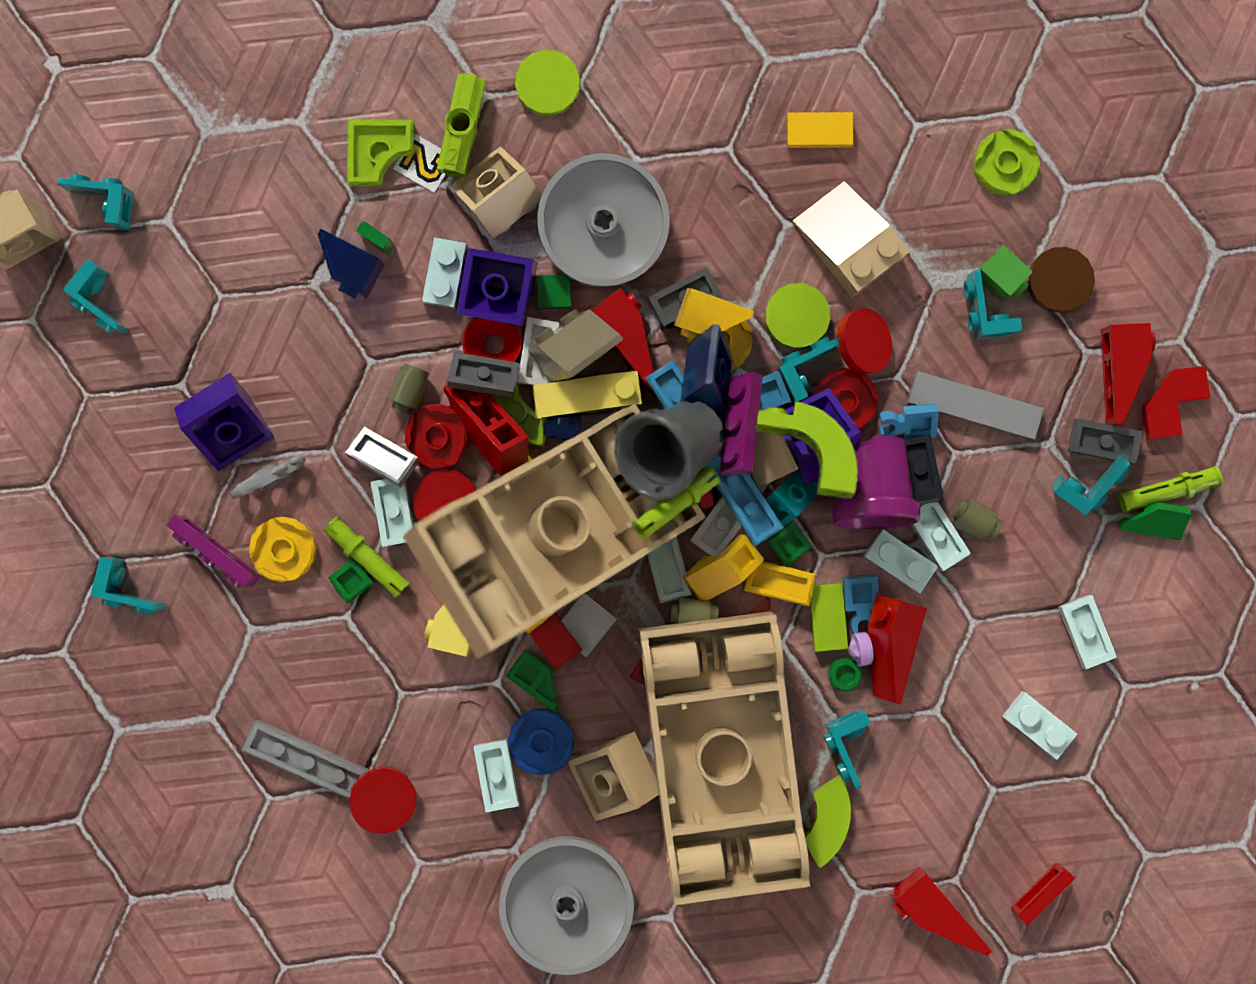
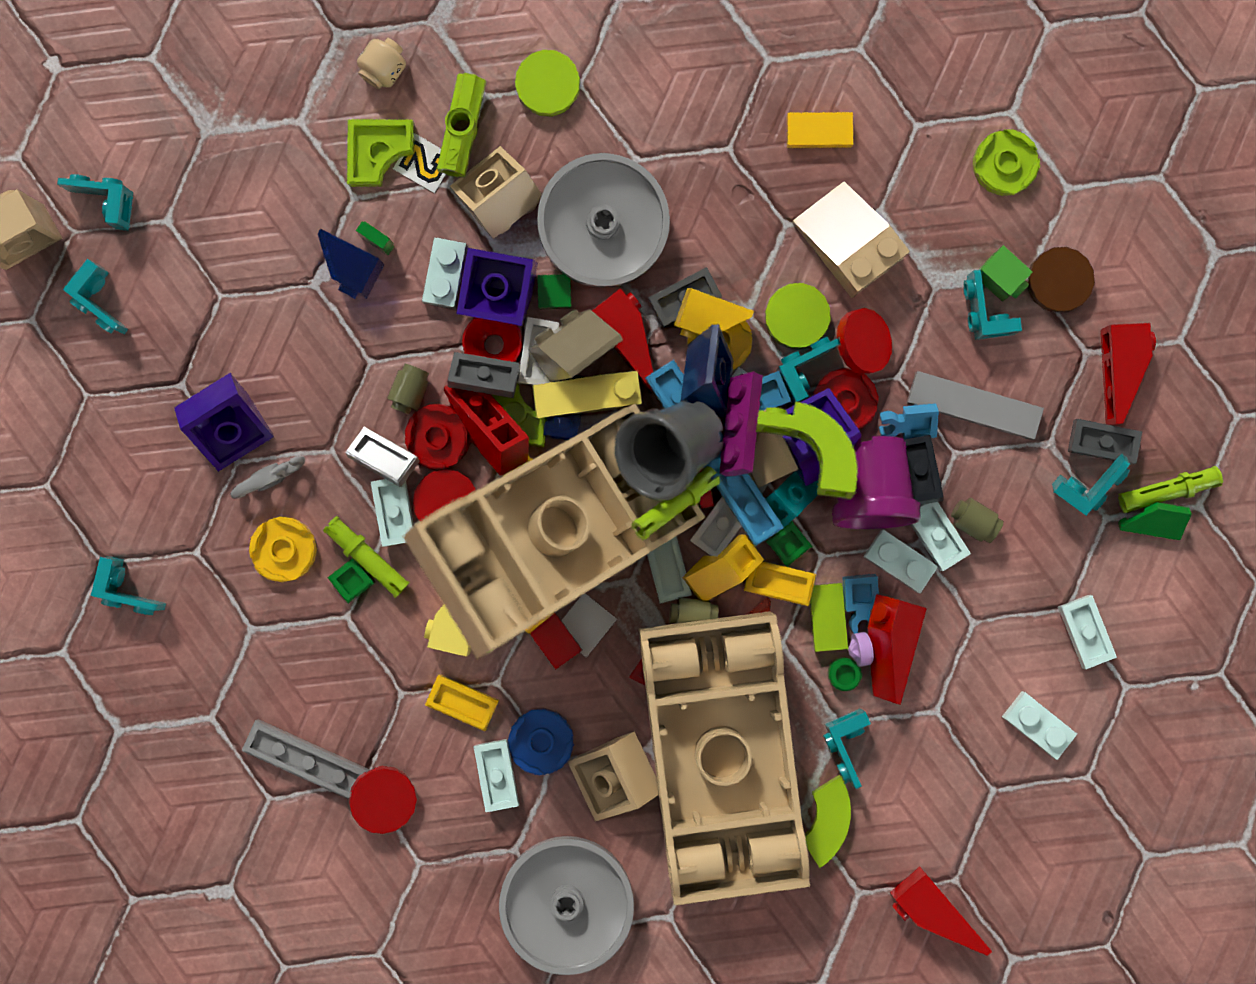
(212, 551): magenta plate -> none
(381, 63): none -> tan head
(462, 702): none -> yellow tile
(534, 678): green tile -> none
(1042, 893): red tile -> none
(1161, 410): red tile -> none

